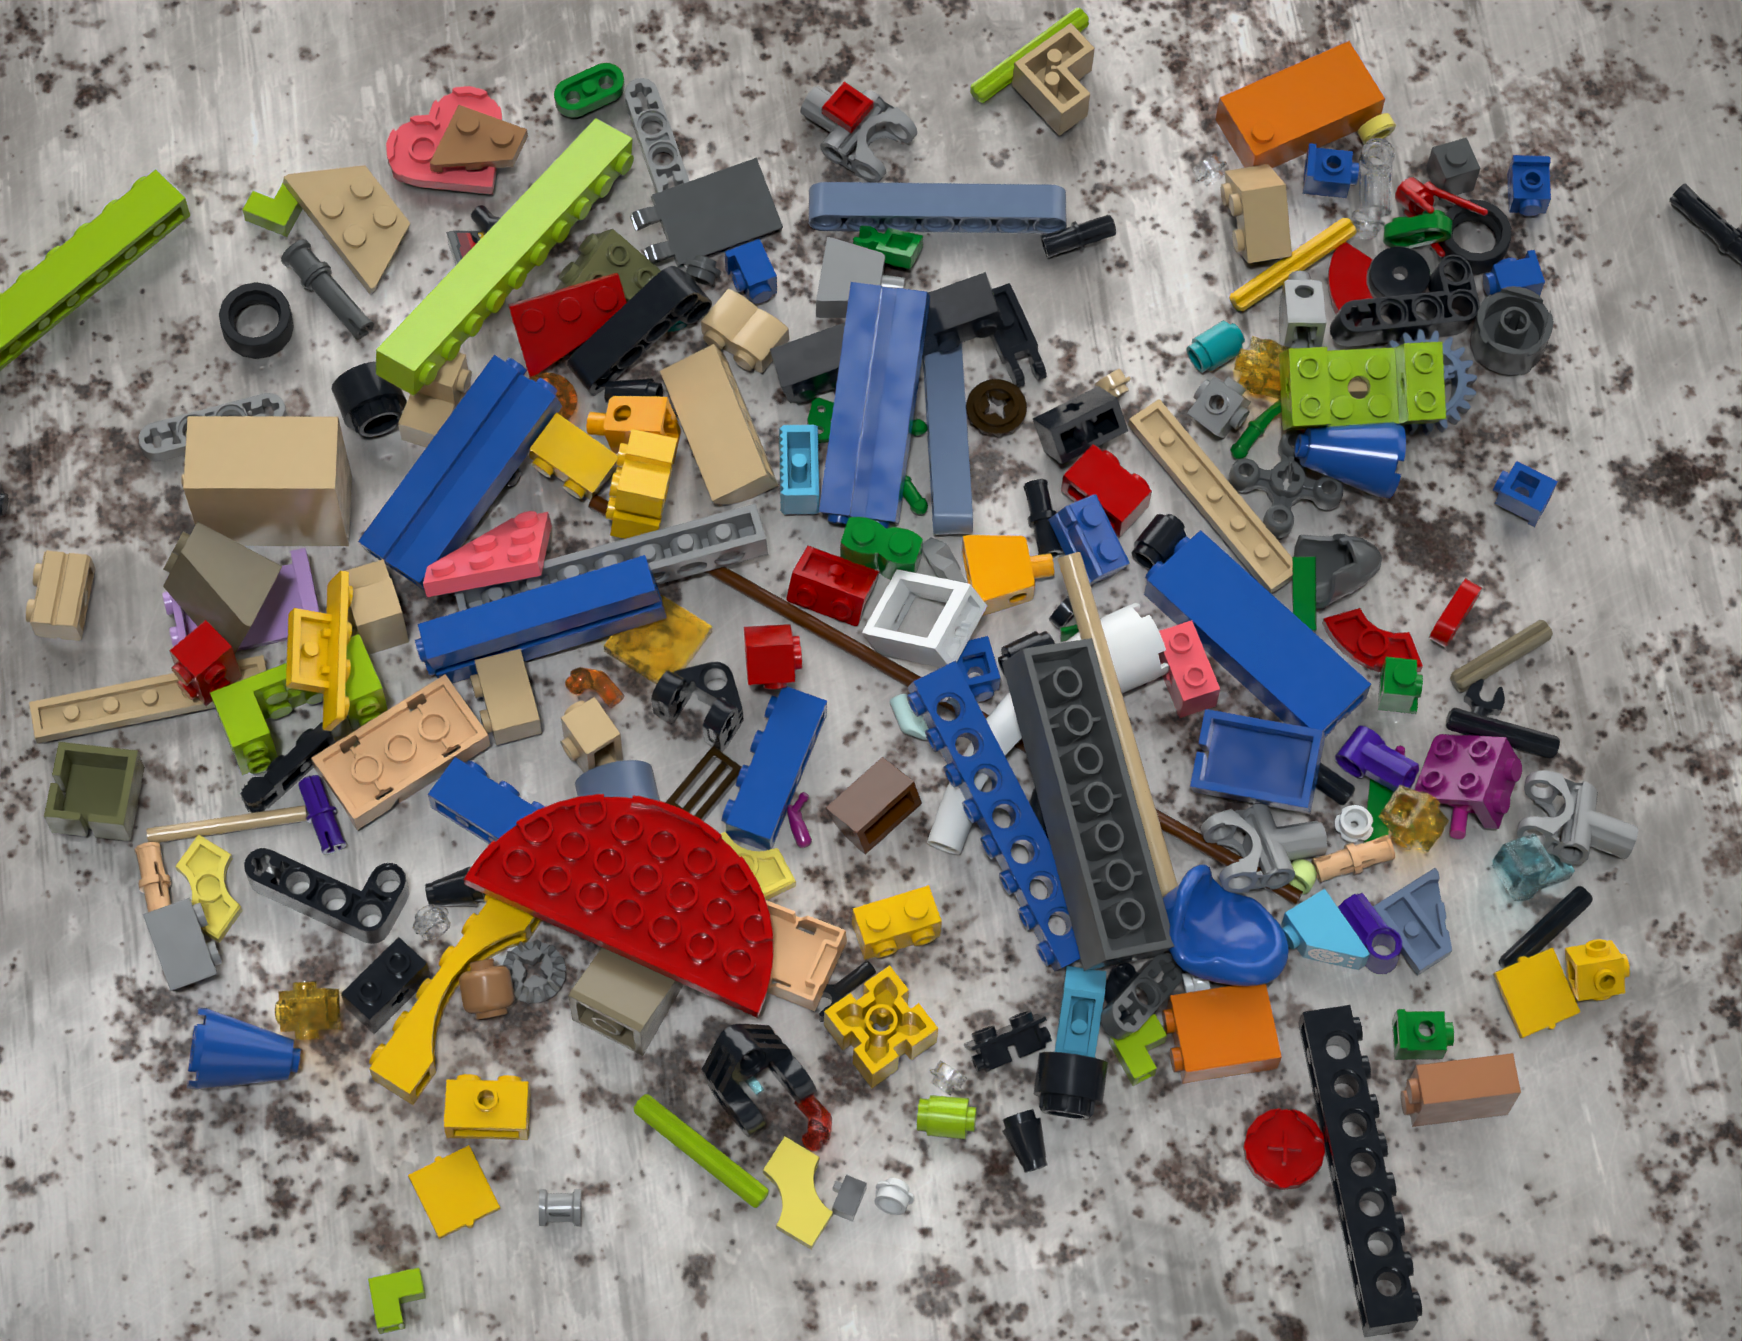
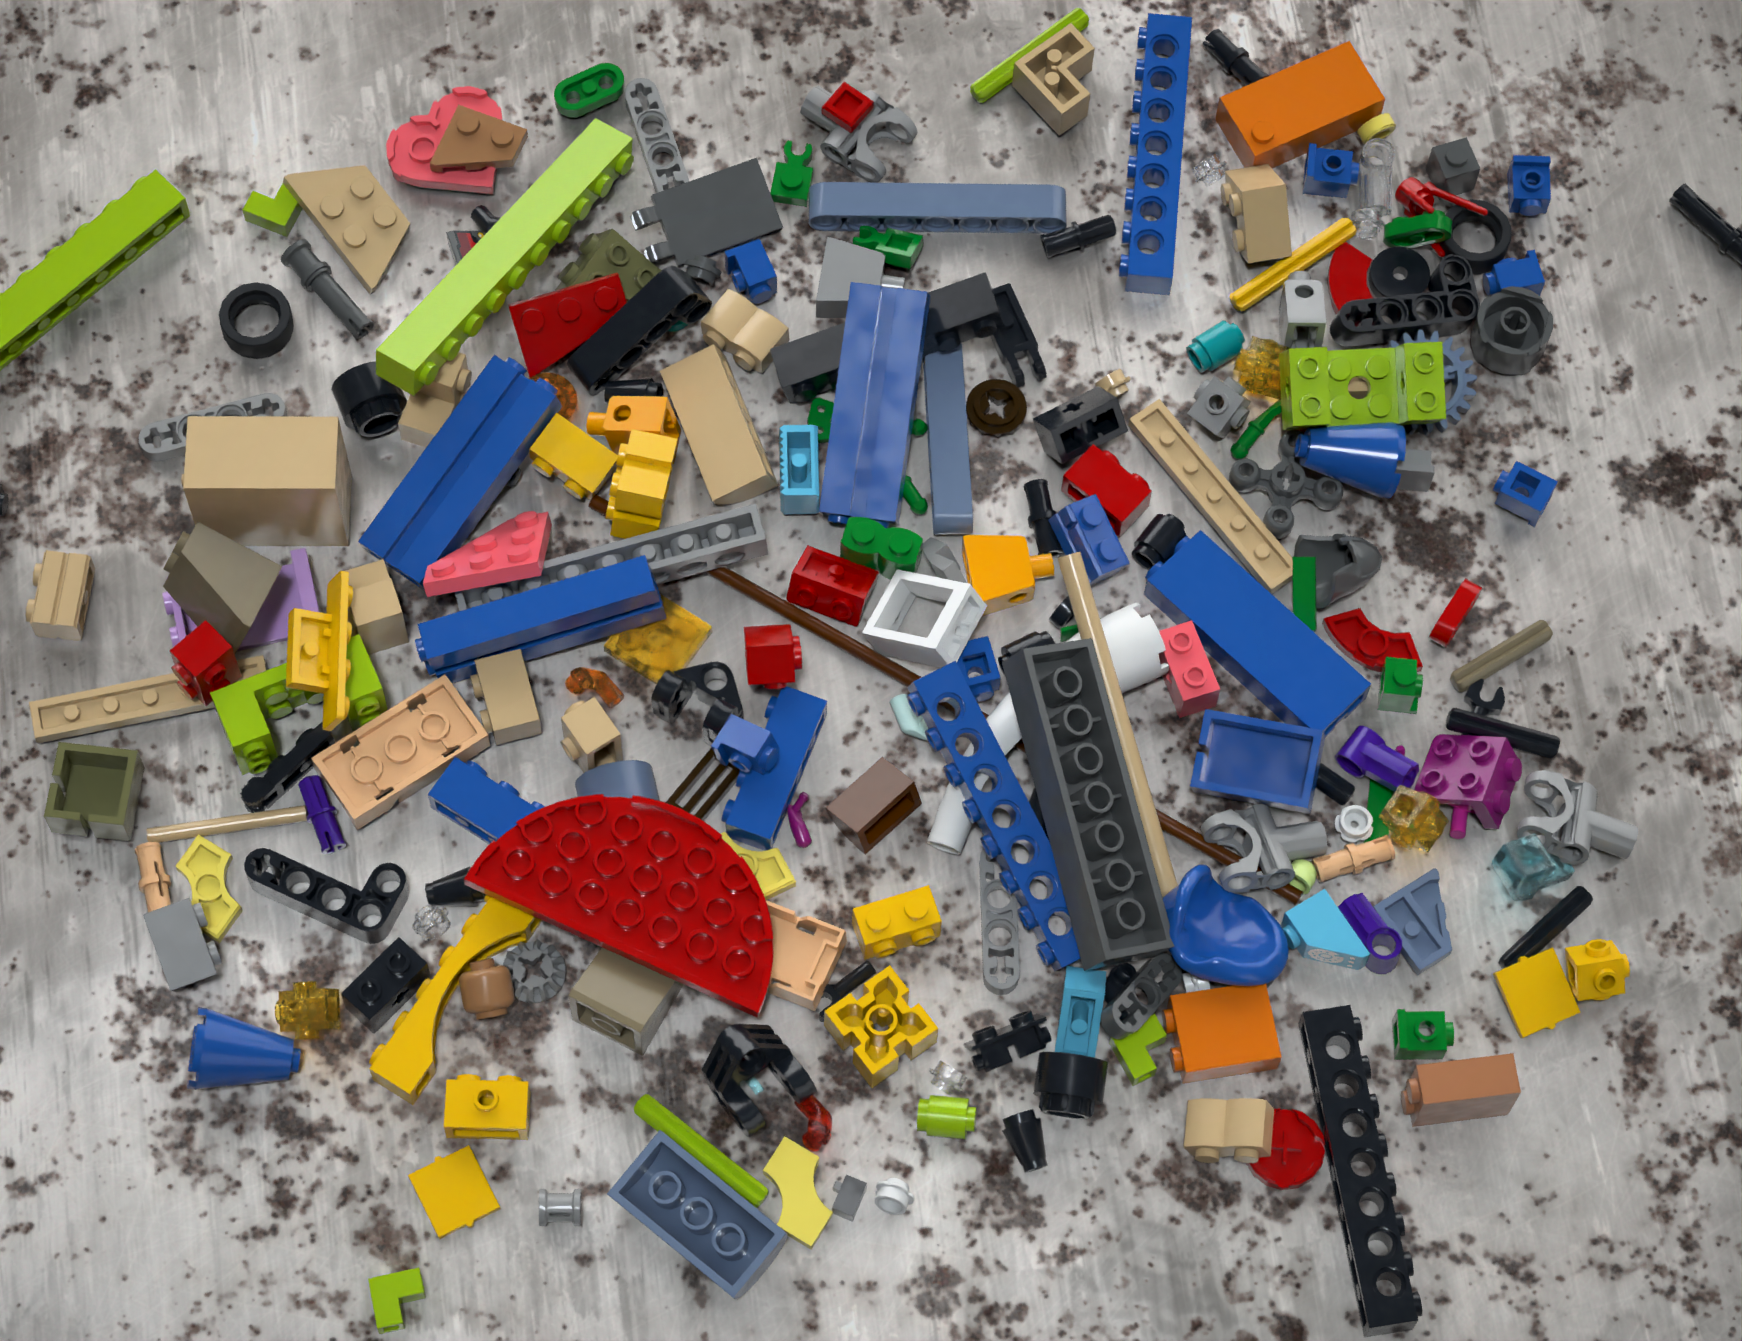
(699, 1215): none -> sand blue brick
(745, 746): none -> blue brick
(793, 178): none -> green plate
(993, 918): none -> light grey beam
(1154, 271): none -> blue brick
(1229, 1129): none -> tan brick
(1234, 59): none -> black pin
(1415, 470): none -> light grey panel

